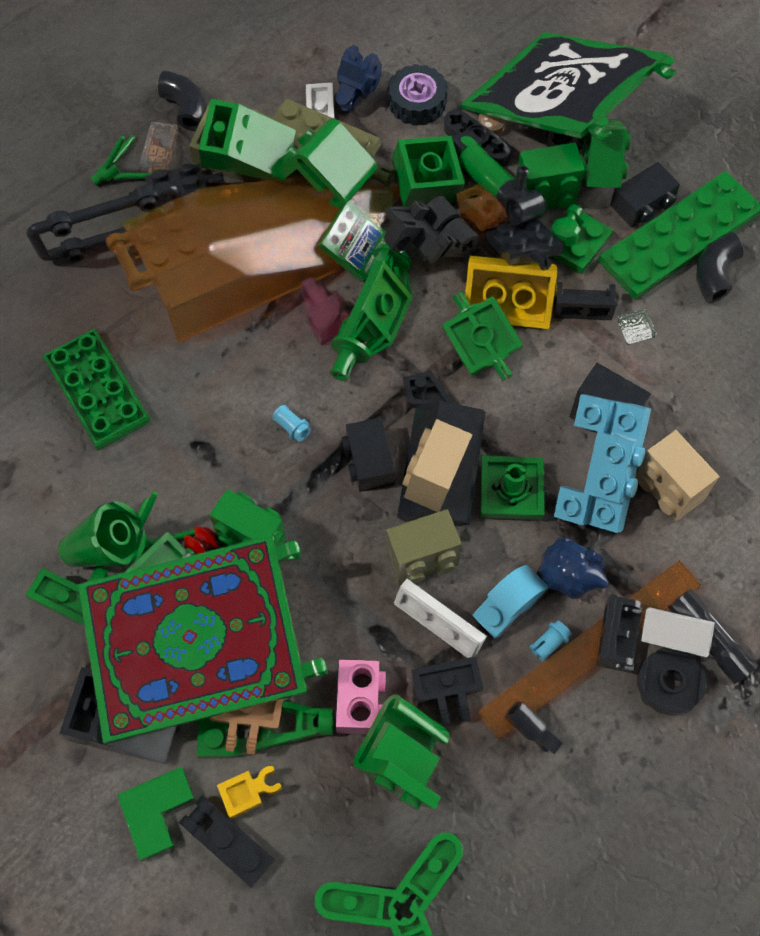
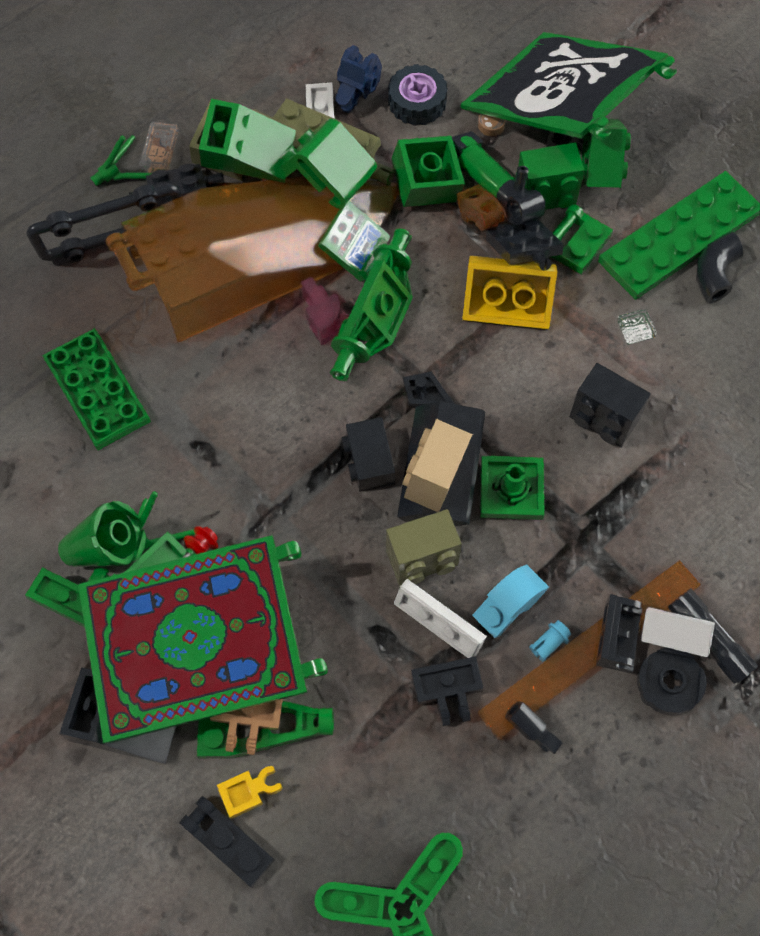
(145, 808): green tile -> none
(186, 94): black cylinder -> none
(240, 520): green brick -> none
(297, 428): medium azure pin -> none
(351, 697): bright pink brick -> none
(400, 753): green piece -> none
(433, 230): black plate -> none
(469, 124): black beam -> none
(482, 336): green plate -> none
(566, 230): green tile -> none
(572, 569): dark blue animal -> none
(584, 303): black hinge -> none
(612, 466): medium azure bracket -> none
(645, 195): black brick -> none
(676, 475): tan brick -> none

